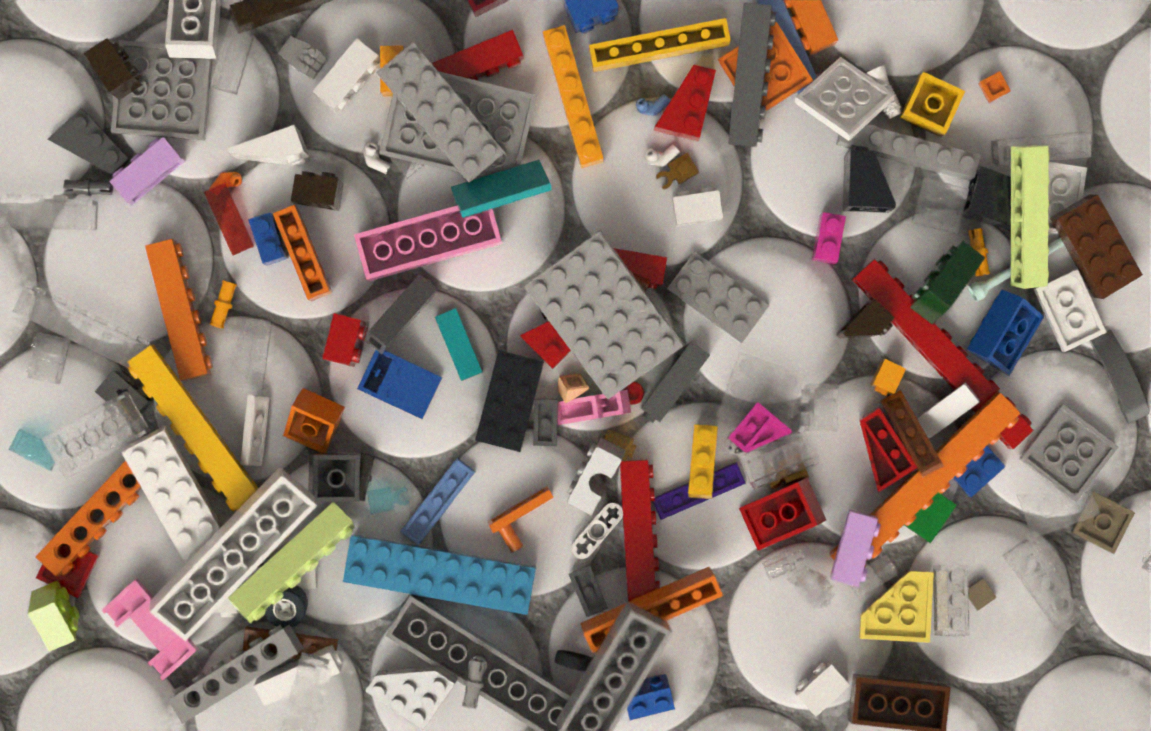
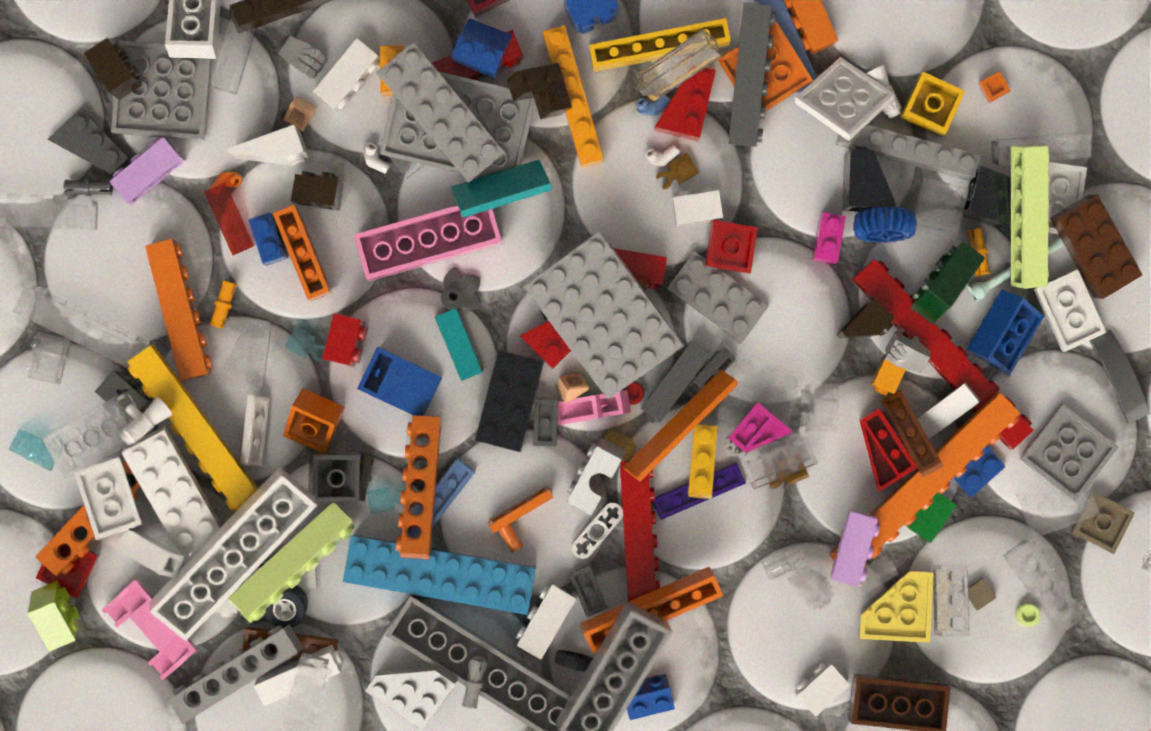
(108, 498): none -> white plate
(144, 421): none -> white piece
(147, 551): none -> white brick
(300, 113): none -> light nougat slope
(303, 344): none -> clear light blue plate
(400, 314): dark grey brick -> none
(430, 428): none -> orange brick
(463, 288): none -> dark grey plate
(481, 48): none -> blue slope
(545, 86): none -> dark brown brick
(545, 620): none -> white brick
(678, 65): none -> clear brick
(680, 425): none -> orange tile
(719, 361): none -> dark grey plate
(731, 246): none -> red plate
(782, 514): red slope -> none
(885, 224): none -> blue gear
(907, 352): none -> light grey hand
(1027, 614): none -> yellowish green tile

